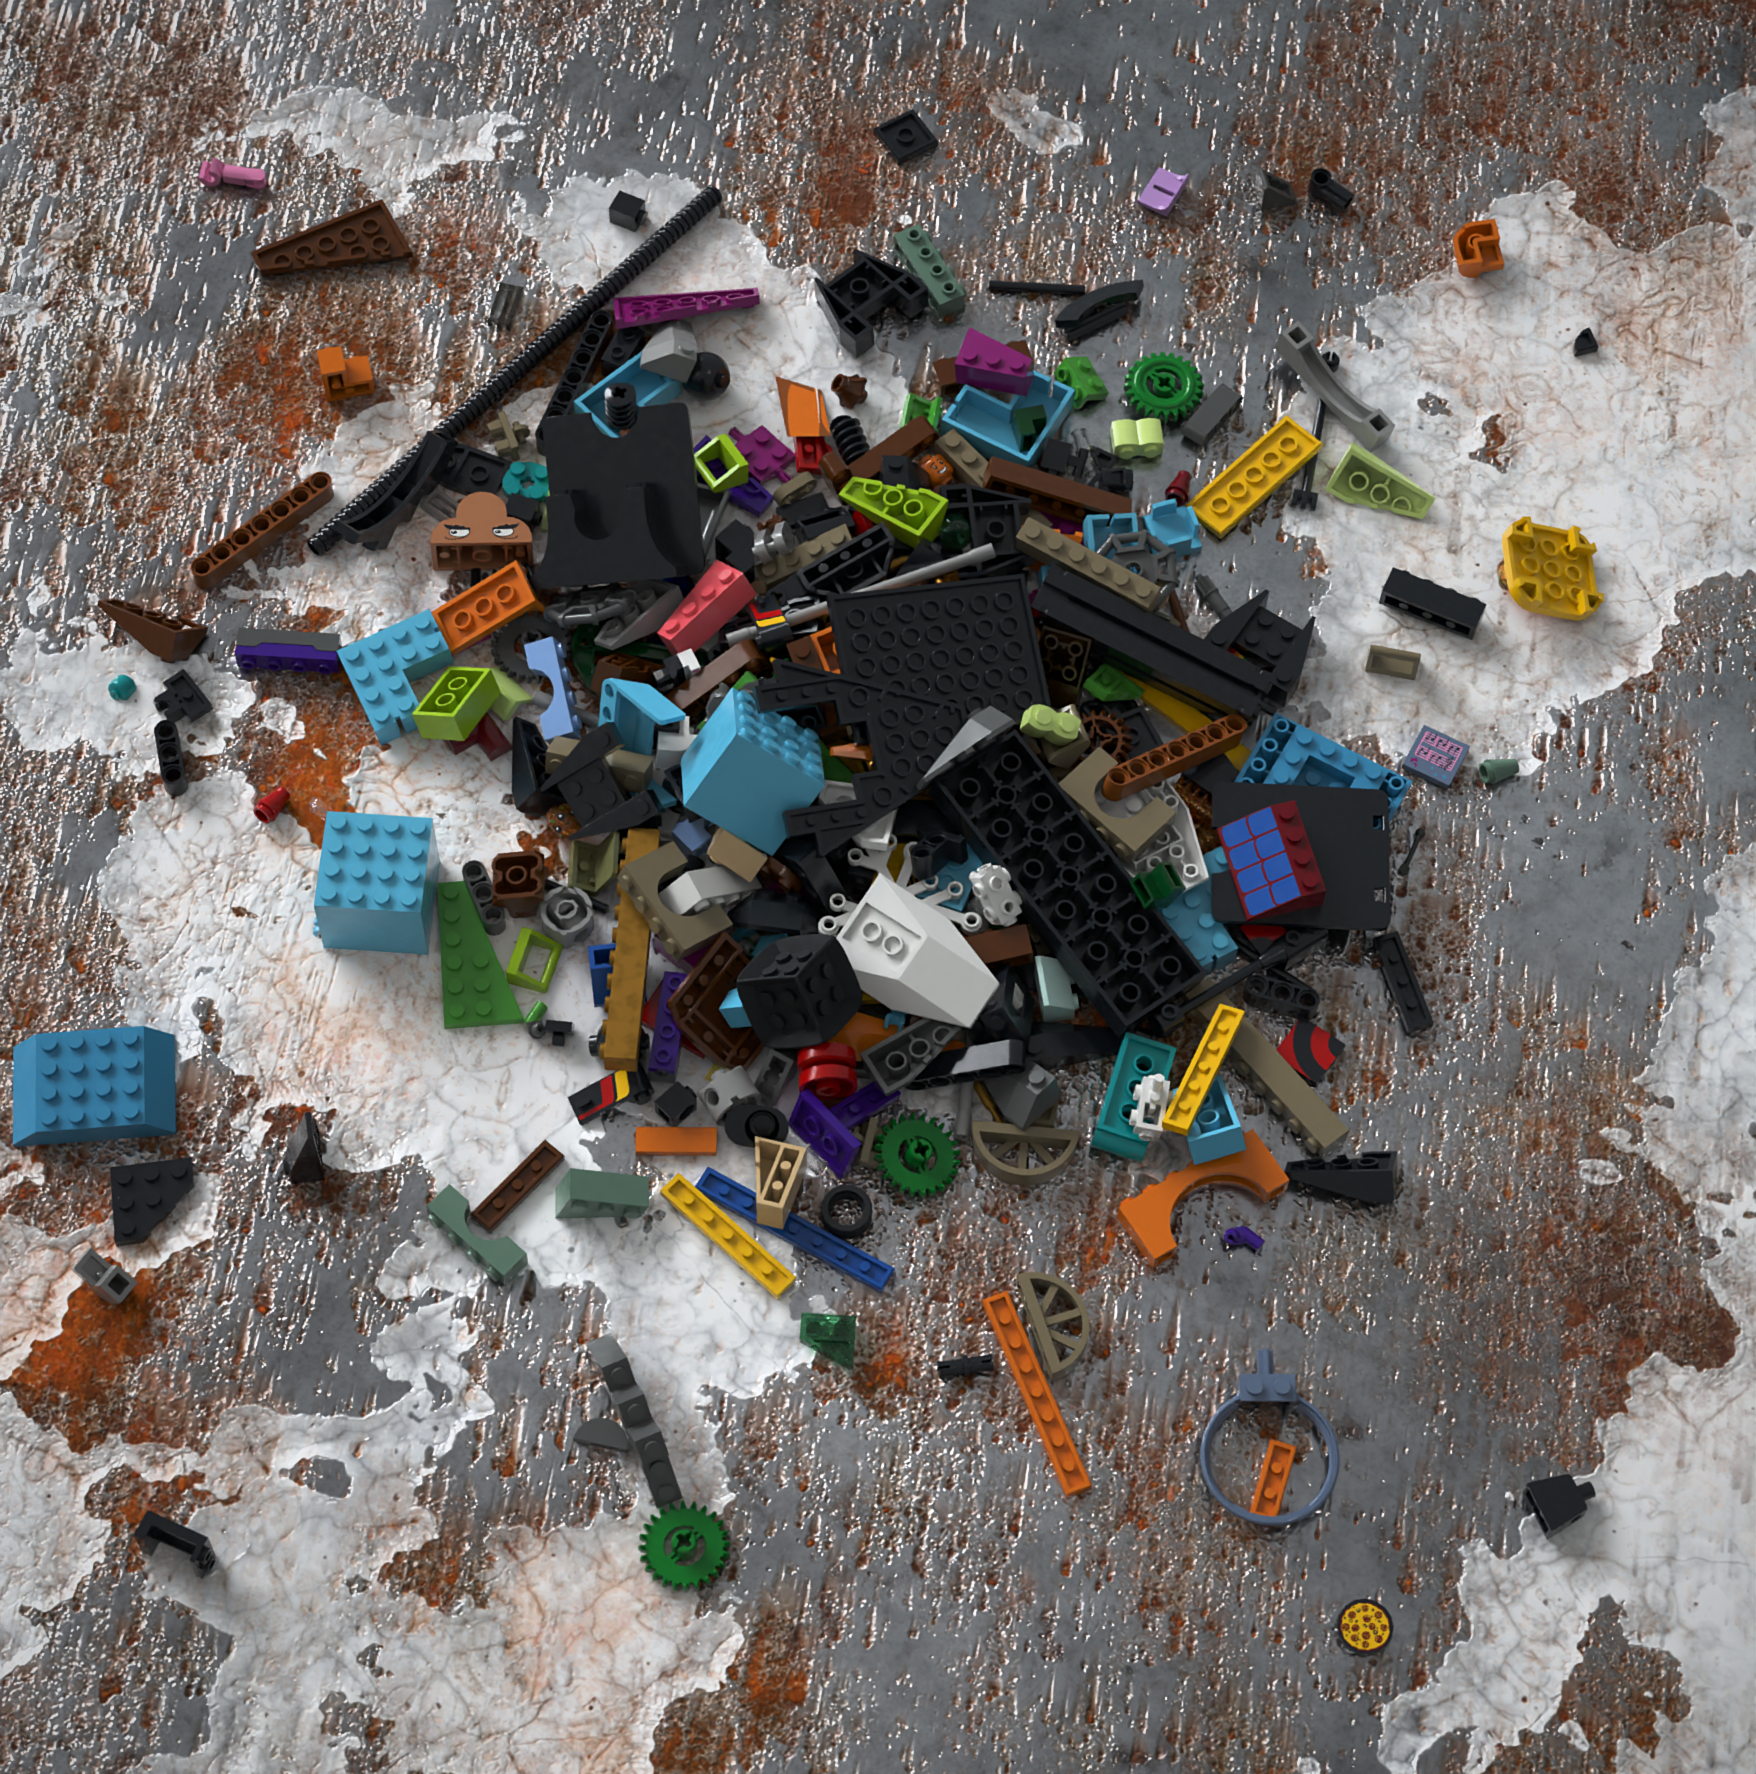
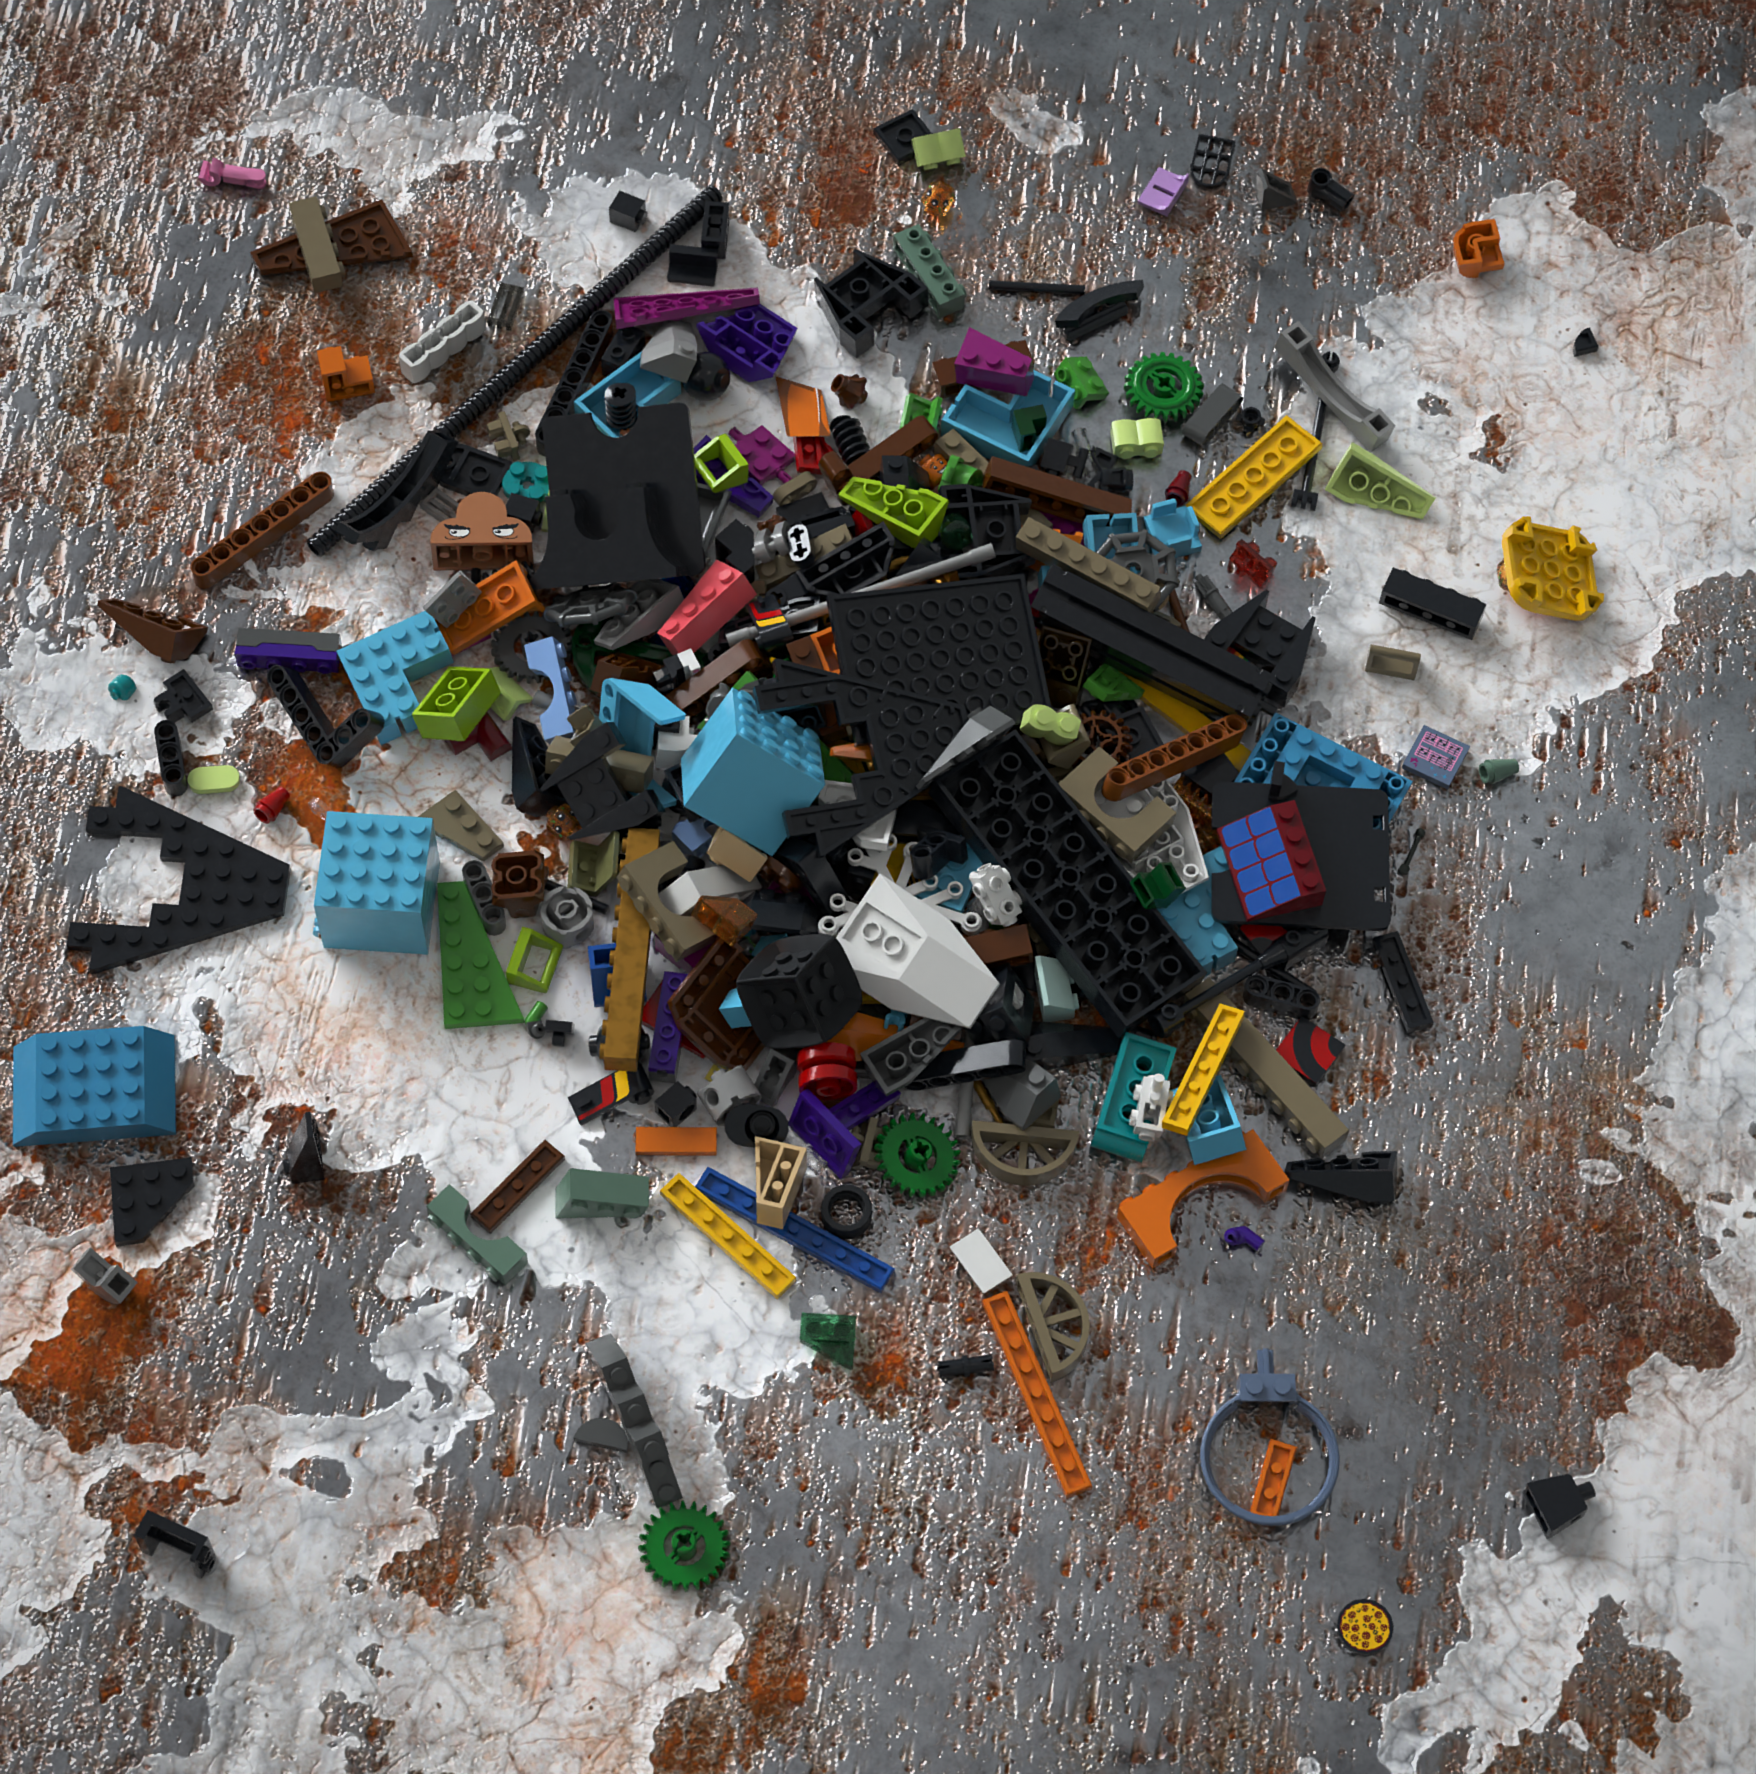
(213, 779): none -> yellowish green tile
(221, 888): none -> black wing
(312, 721): none -> black beam
(316, 244): none -> dark tan brick
(445, 340): none -> white brick
(452, 599): none -> light grey bracket
(463, 826): none -> dark tan wing
(583, 722): none -> dark tan bracket
(692, 265): none -> black panel
(716, 227): none -> black brick
(725, 917): none -> clear orange slope
(749, 341): none -> dark purple wedge
(796, 548): none -> black beam
(938, 148): none -> yellowish green brick
(938, 198): none -> clear orange head
(959, 473): none -> bright green piece
(981, 1261): none -> white piece
(1219, 155): none -> black window
(1252, 563): none -> clear red hips
(1253, 414): none -> black plate
(1280, 784): none -> black tile

